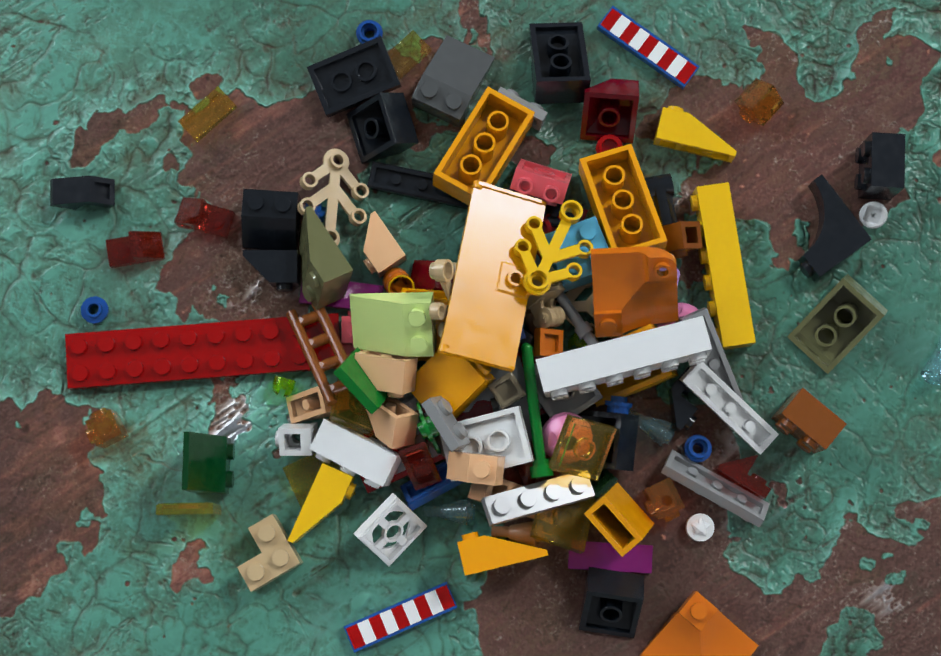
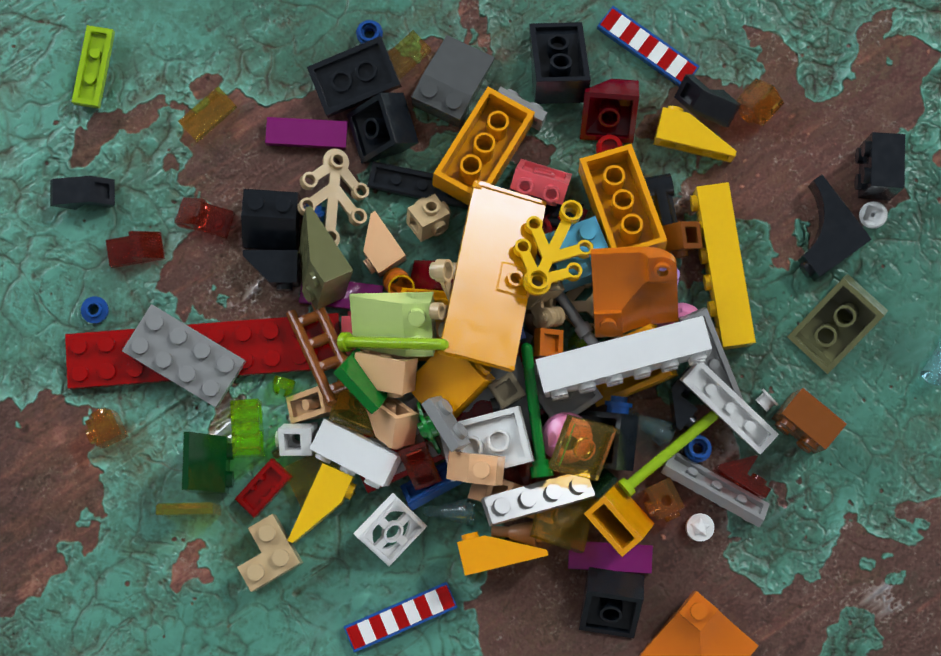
(93, 67): none -> lime plate
(184, 356): none -> light grey plate
(247, 428): none -> clear neon green brick
(263, 488): none -> red plate
(306, 133): none -> magenta tile
(347, 342): none -> lime bar
(428, 217): none -> tan brick
(629, 484): none -> lime bar
(706, 102): none -> black slope
(766, 400): none -> white piece

